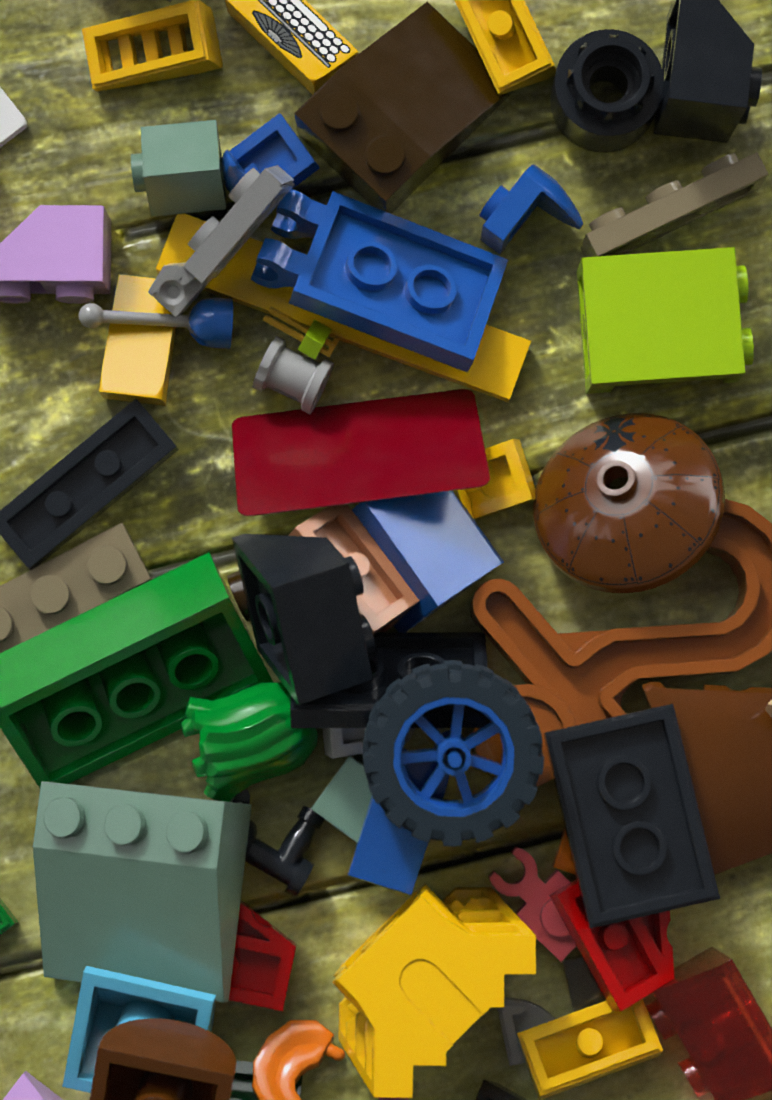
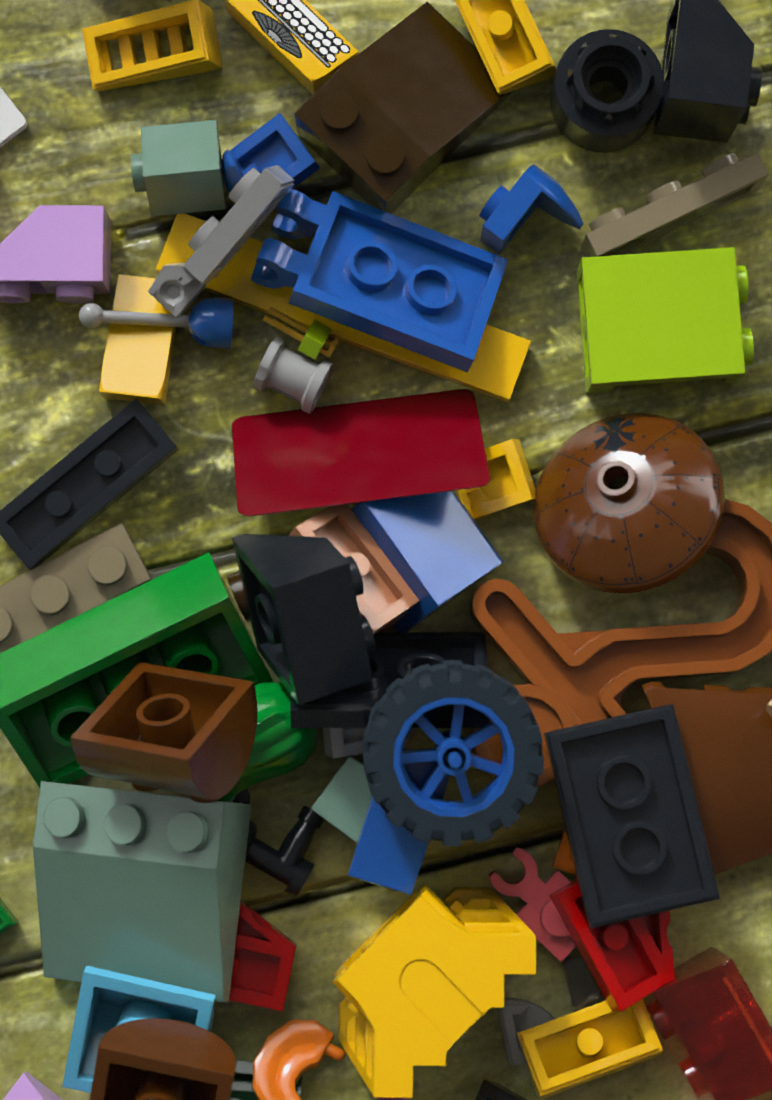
(171, 732): none -> reddish brown brick

